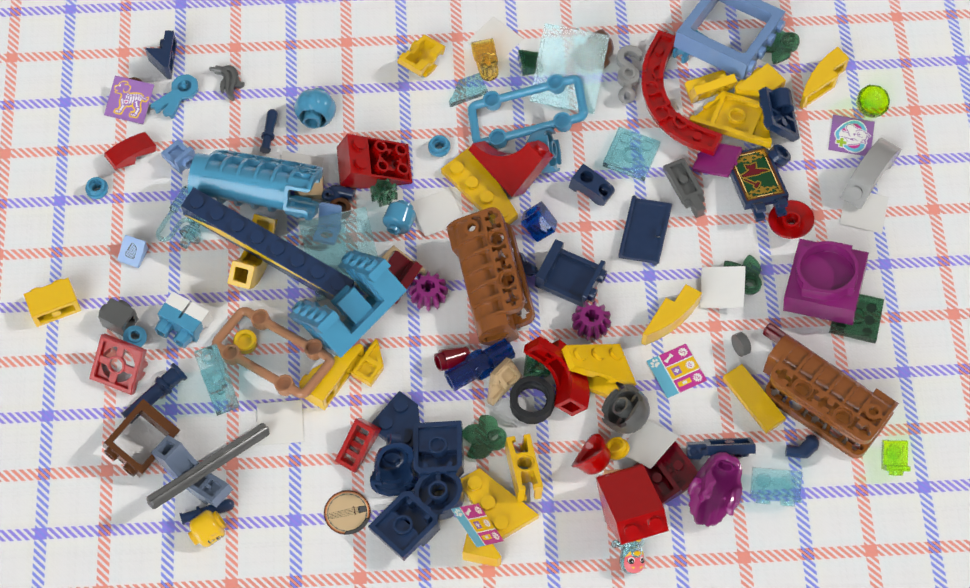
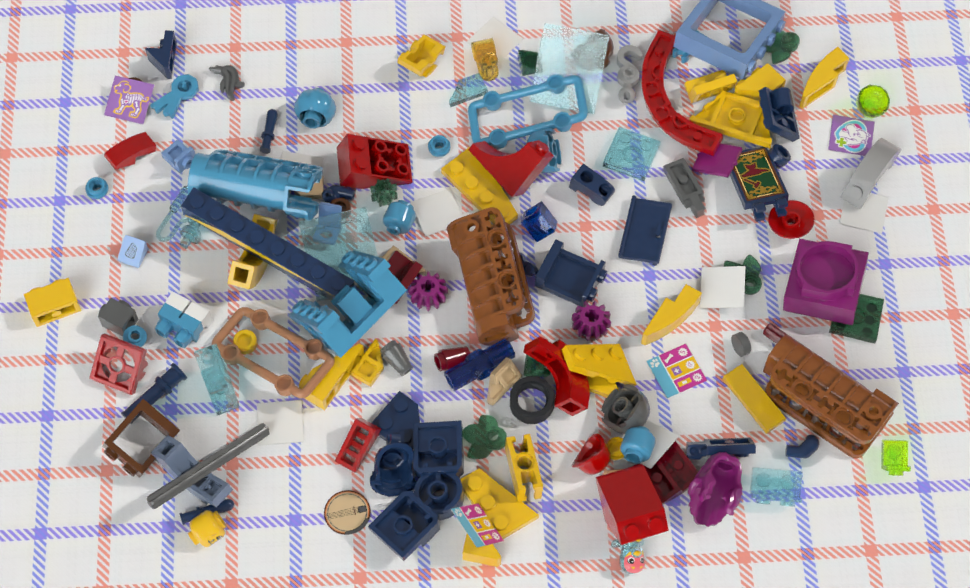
(395, 356): none -> dark grey cone
(637, 444): none -> dark azure head

